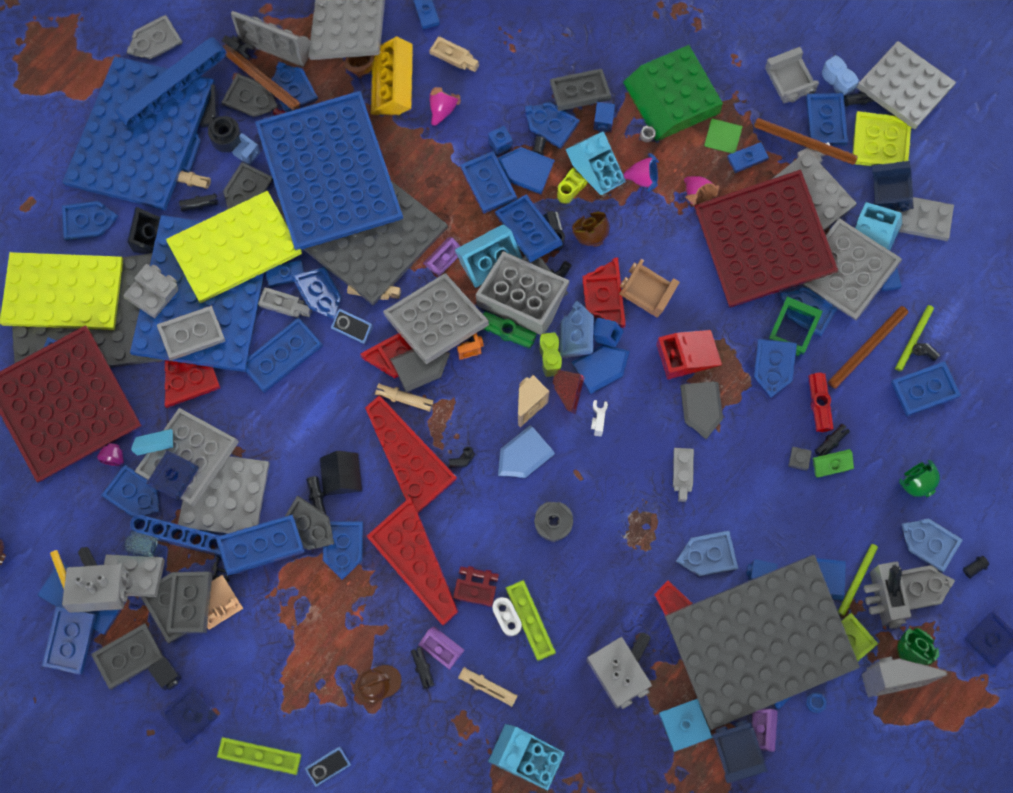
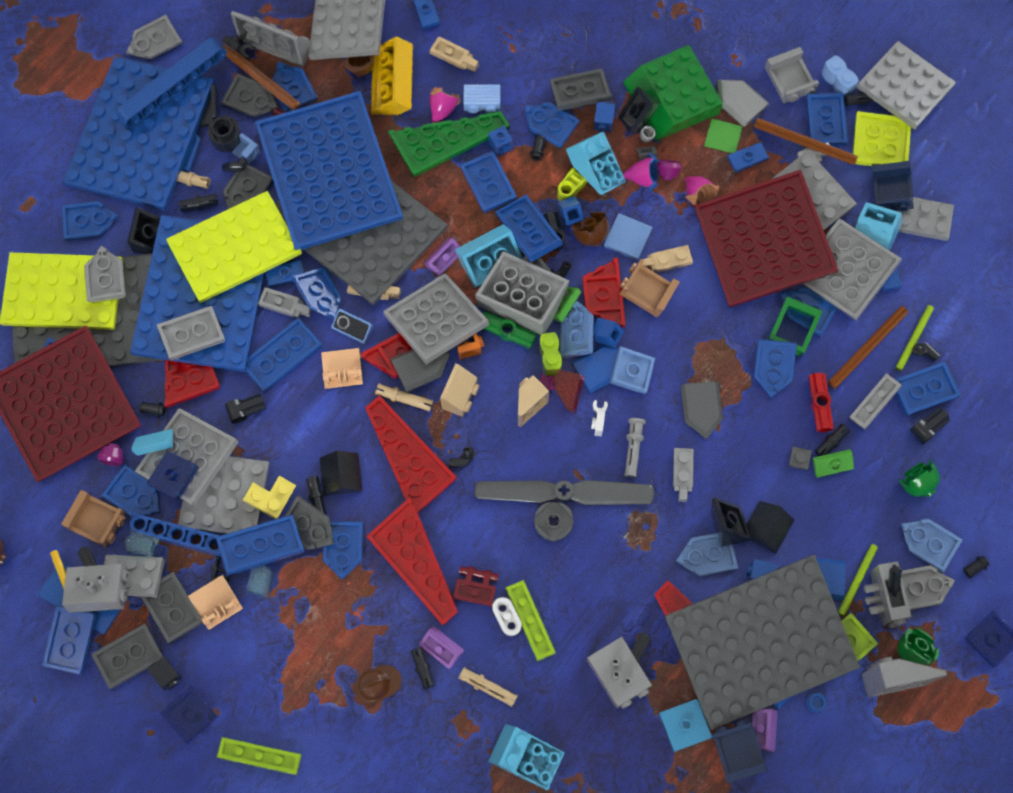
(94, 519): none -> medium nougat panel
(104, 277): none -> light grey tile
(151, 290): light grey plate -> none
(153, 409): none -> black pin
(189, 602): dark grey plate -> none
(240, 165): none -> black arm
(240, 409): none -> black piece
(260, 581): none -> clear light blue brick
(270, 502): none -> light yellow plate
(327, 766): black slope -> none
(341, 368): none -> light nougat hinge
(441, 141): none -> green wing
(459, 391): none -> tan slope
(481, 98): none -> light blue brick
(524, 454): medium blue tile -> none
(527, 169): blue tile -> none
(547, 381): none -> magenta piece
(567, 303): none -> bright green plate
(570, 211): none -> blue brick
(583, 492): none -> dark grey piece
(628, 236): none -> medium blue tile
(632, 370): none -> medium blue tile
(634, 438): none -> light grey pin
(638, 110): none -> black slope
(642, 153): none -> dark grey plate
(668, 169): none -> magenta cone
(668, 259): none -> tan hinge
(688, 353): slope -> none
(729, 522): none -> black slope
(740, 100): none -> light grey tile
(769, 525): none -> black slope
(875, 401): none -> light grey plate
(928, 427): none -> black piece

